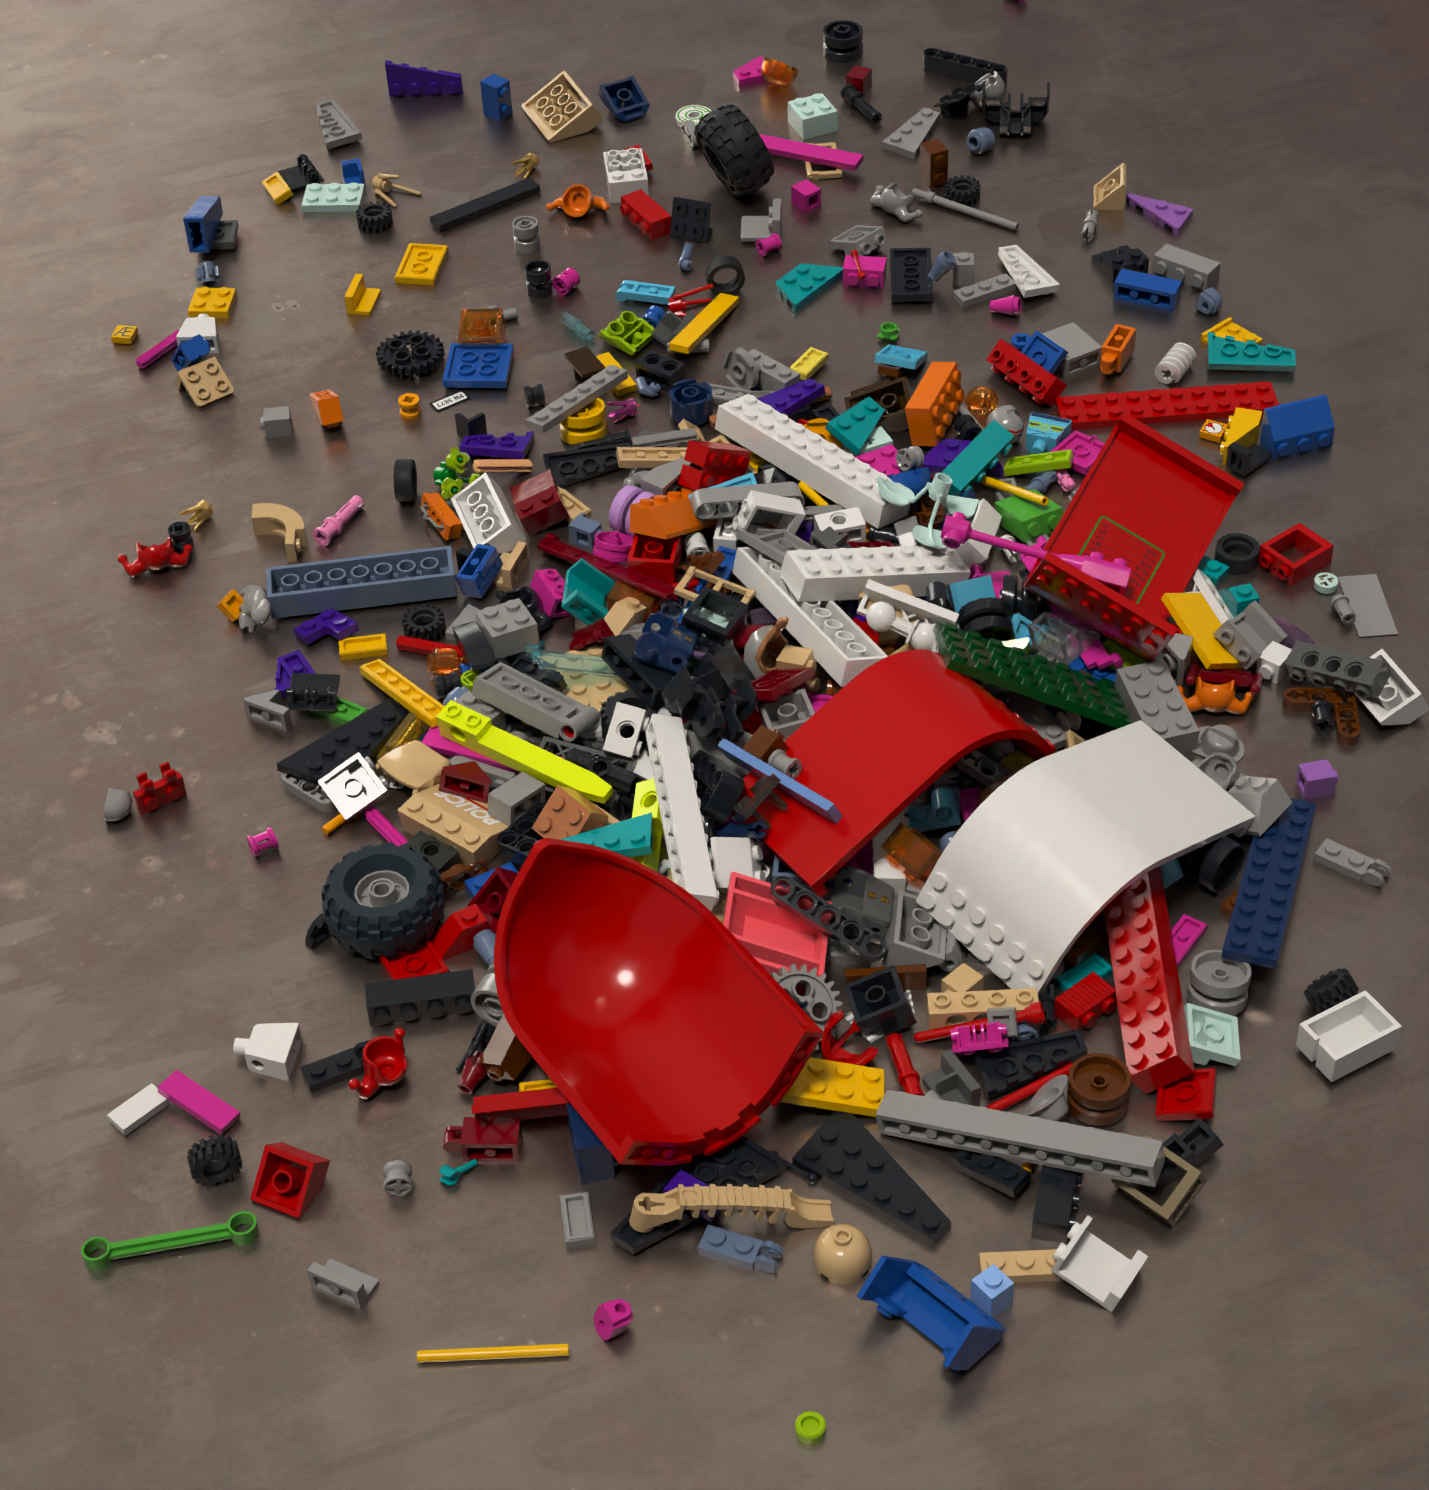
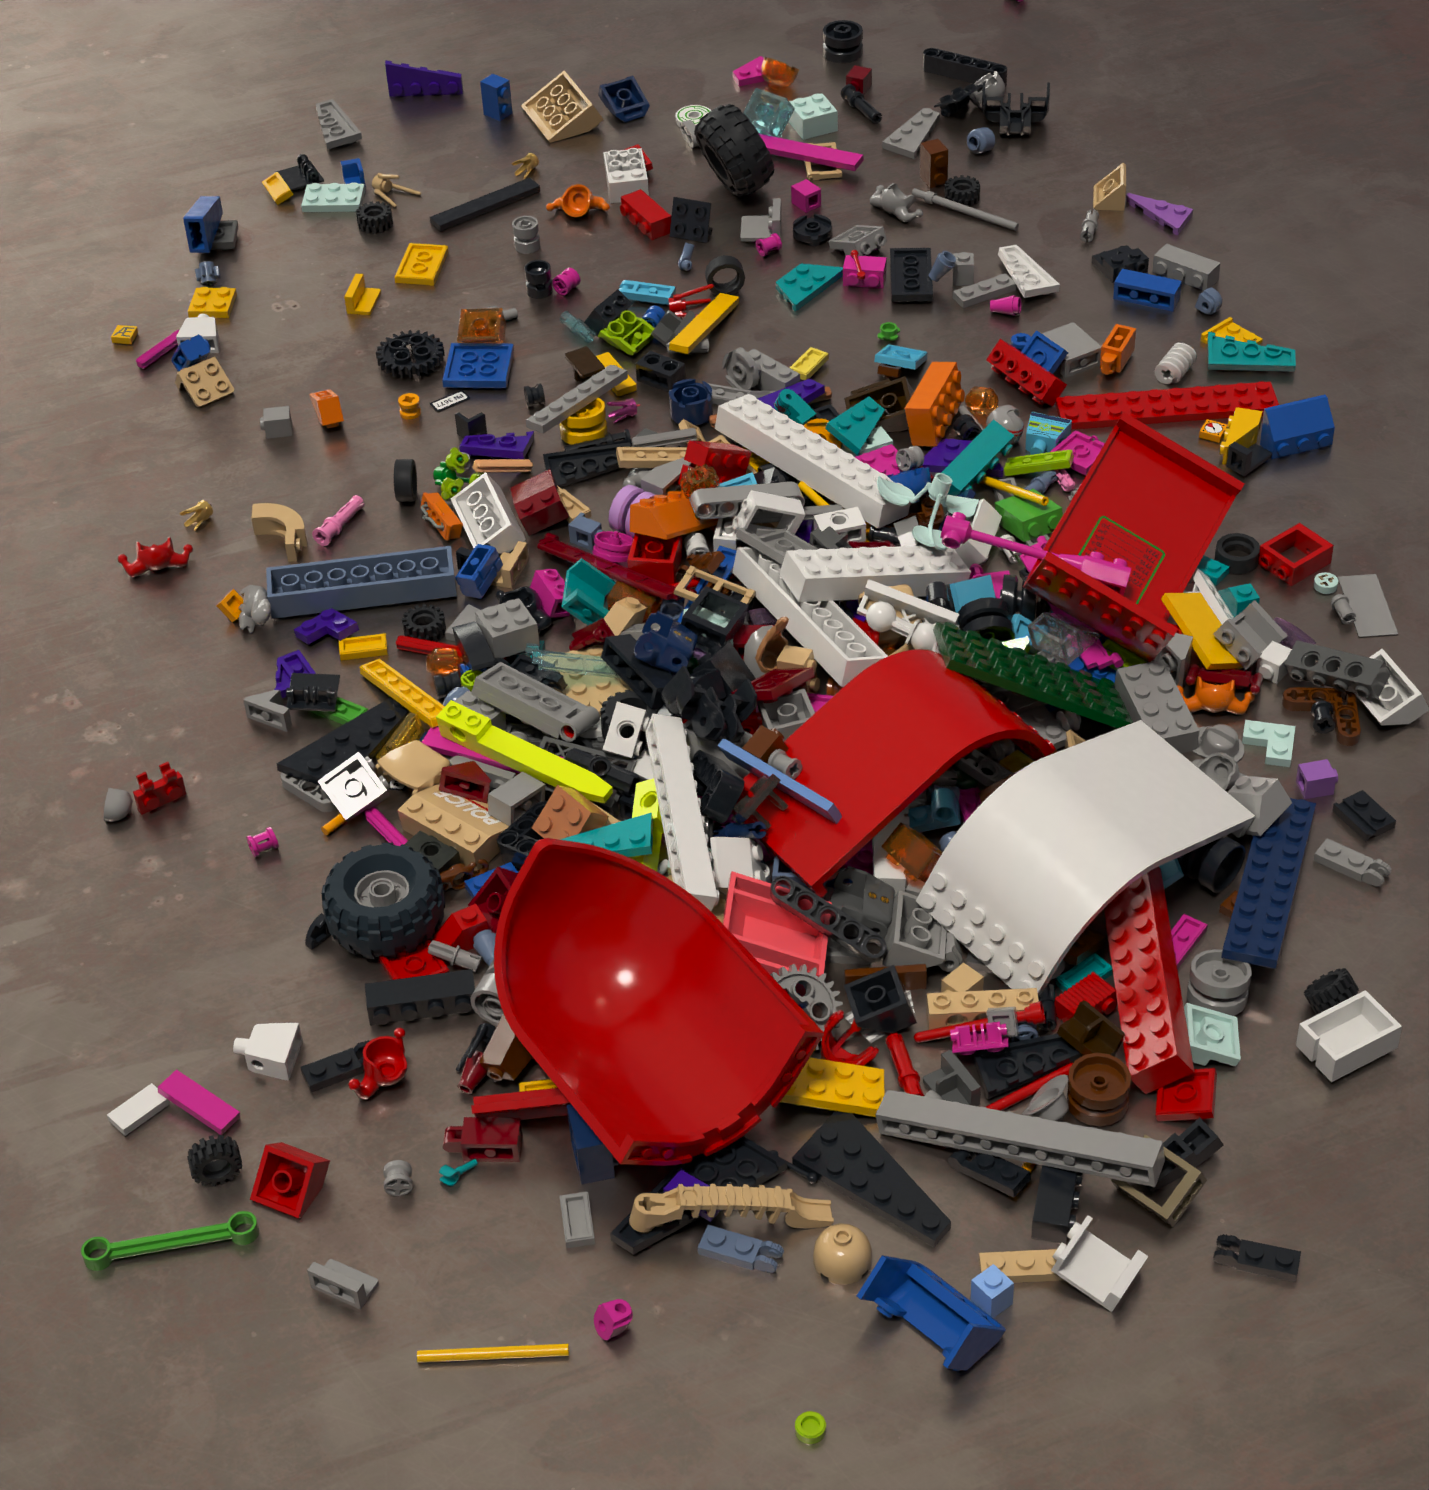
(180, 535): black wheel -> none
(455, 955): none -> light grey axle
(608, 311): none -> black brick
(644, 389): sand blue arm -> none
(698, 478): none -> clear orange gear
(768, 112): none -> clear light blue brick
(794, 407): none -> teal leg
(812, 229): none -> black plate
(1091, 1031): none -> dark brown panel
(1257, 1258): none -> black hinge
(1276, 737): none -> light aqua plate
(1364, 815): none -> black plate

